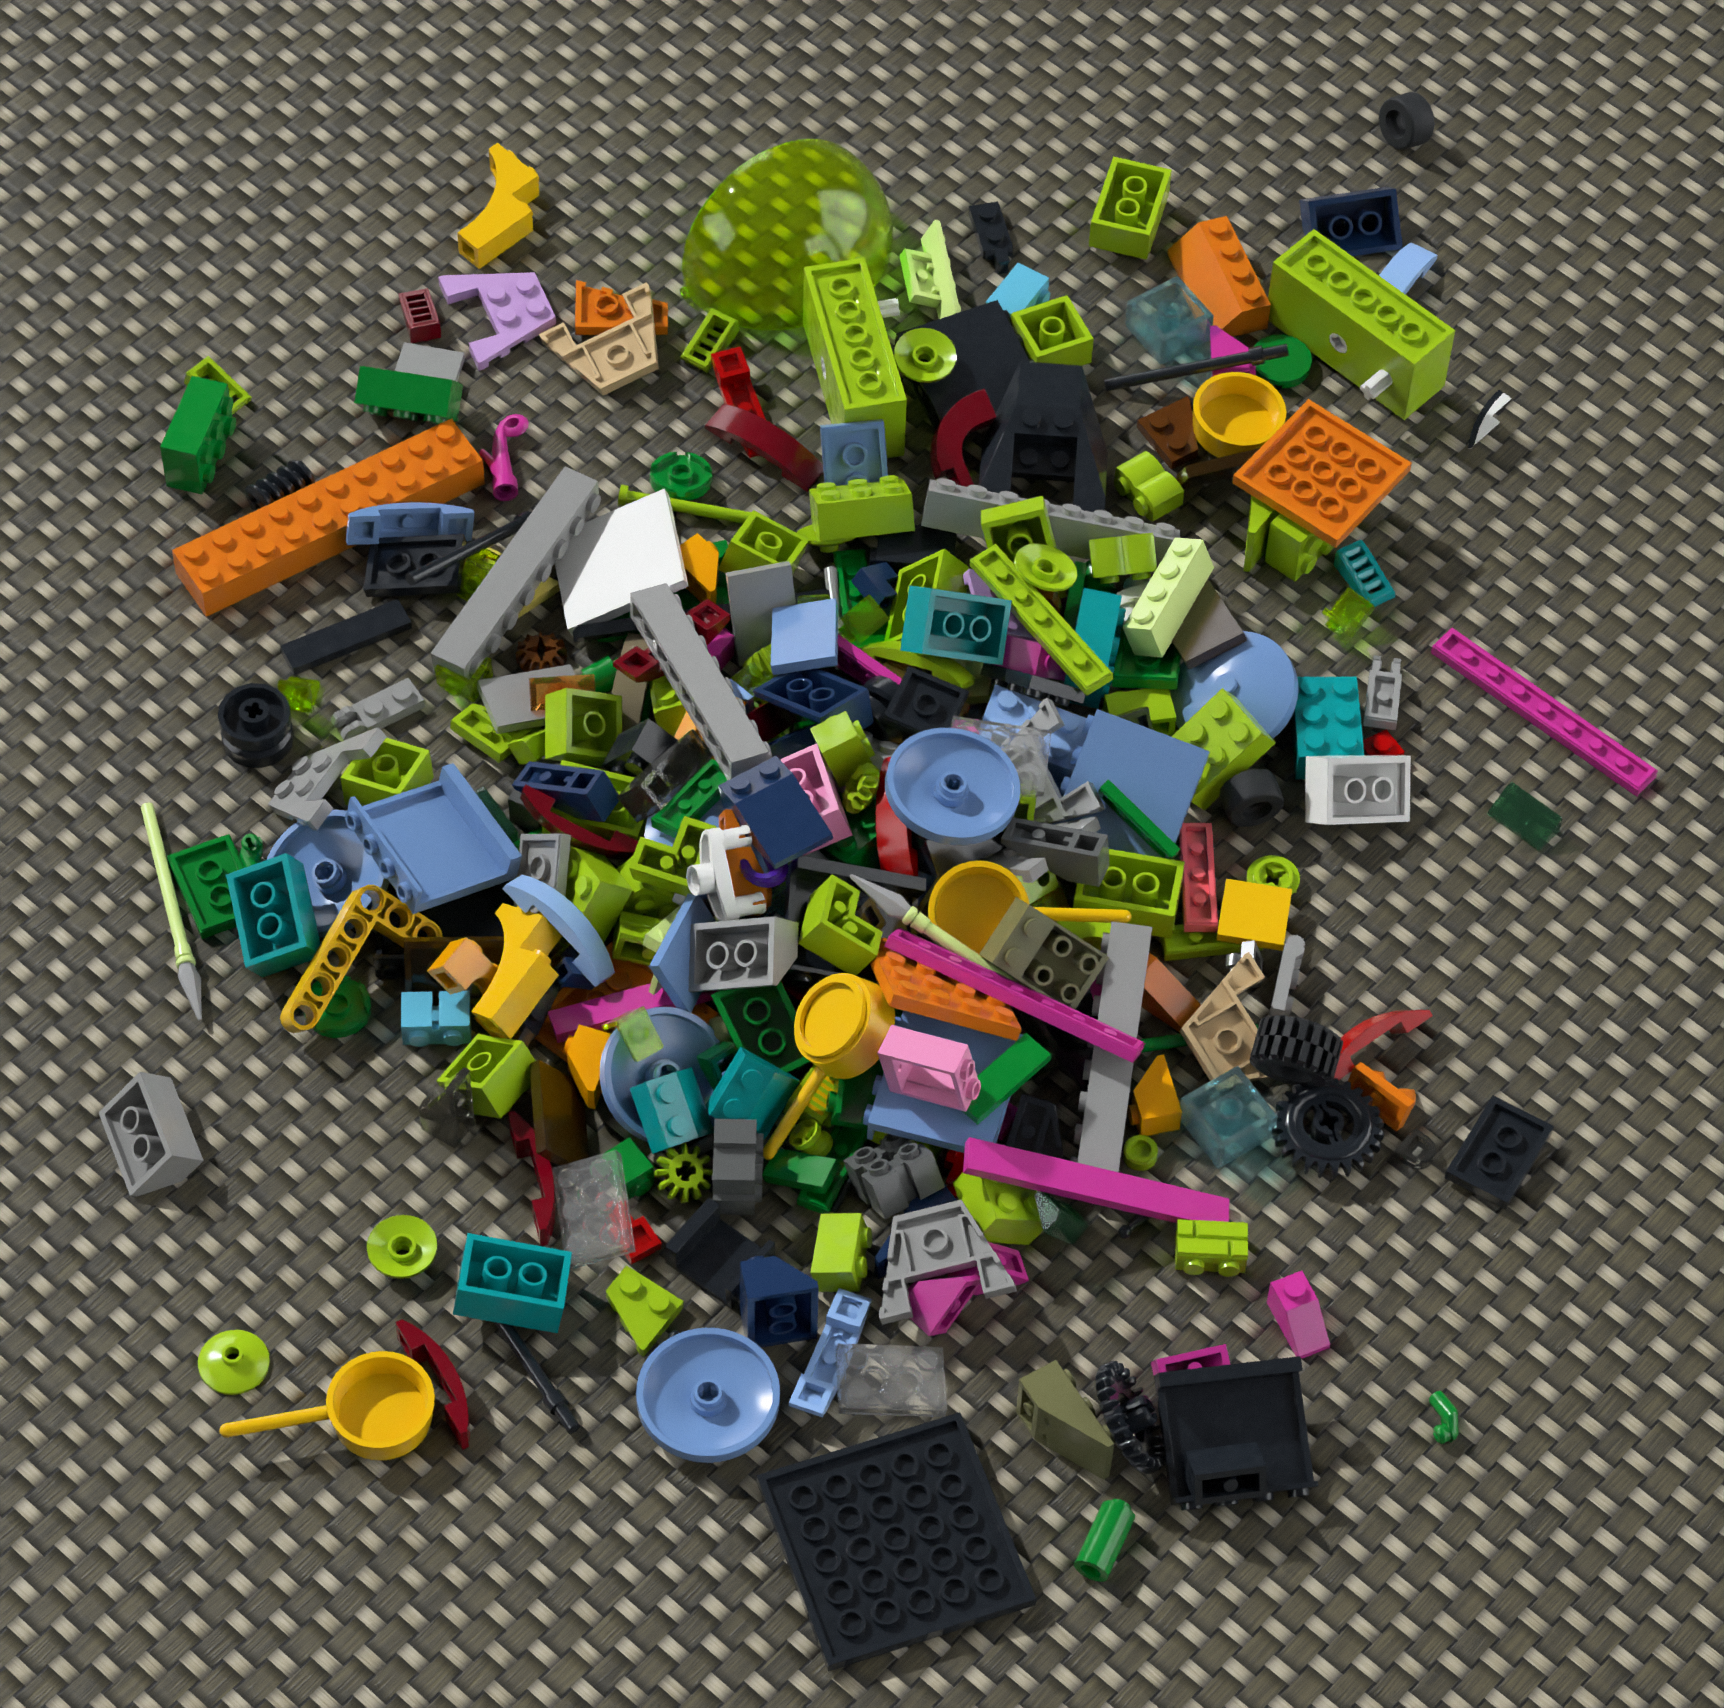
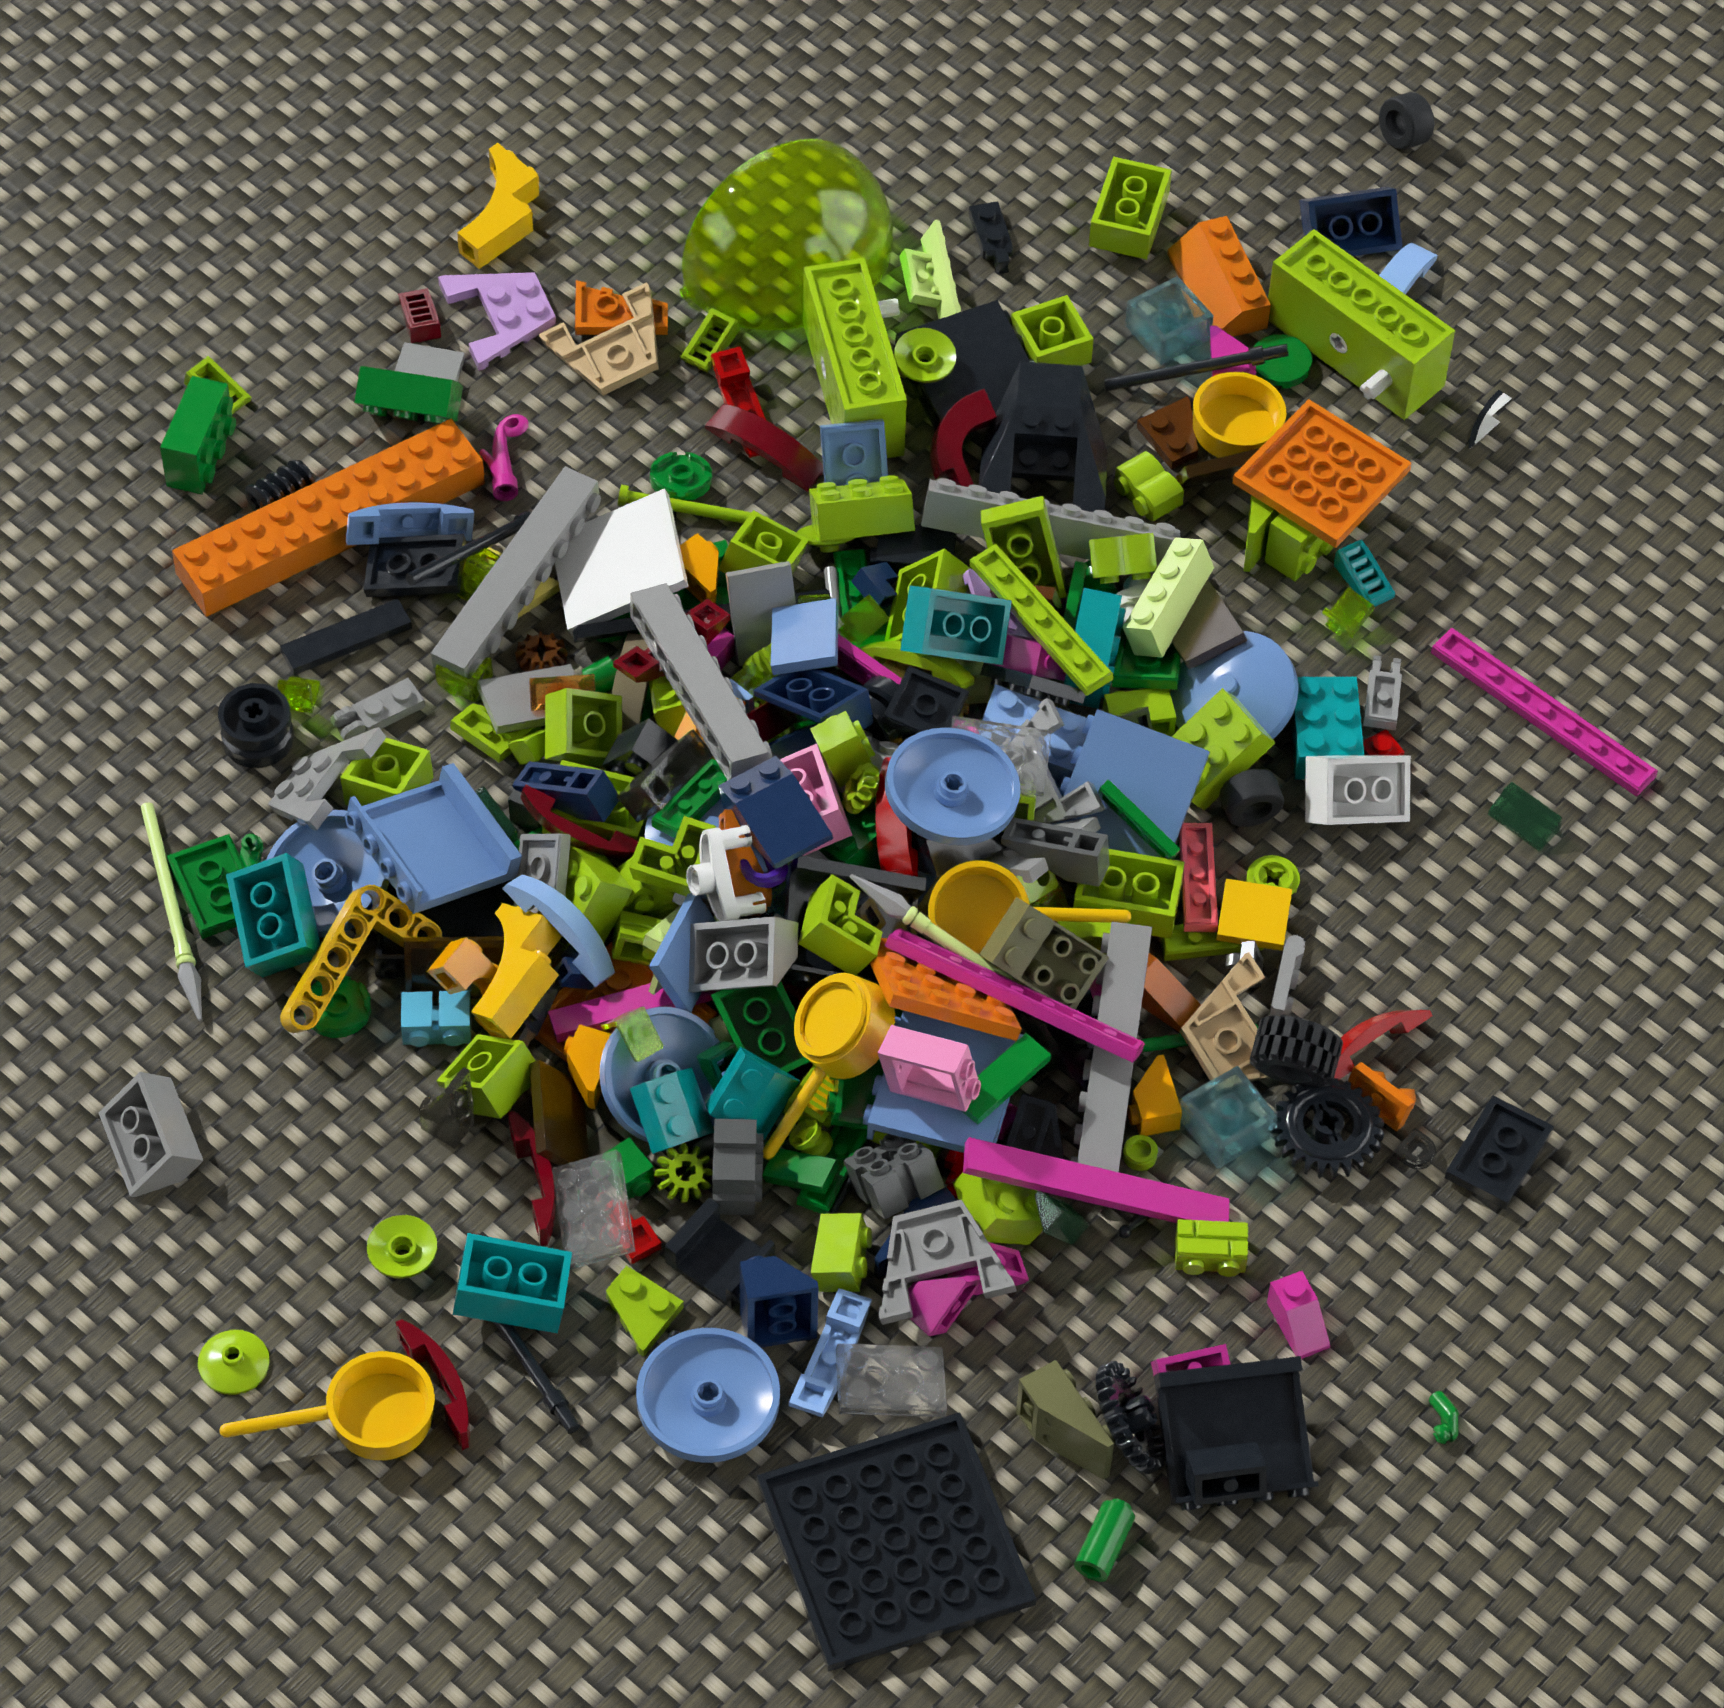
(1021, 289): medium azure piece -> none
(1045, 567): lime dish -> none

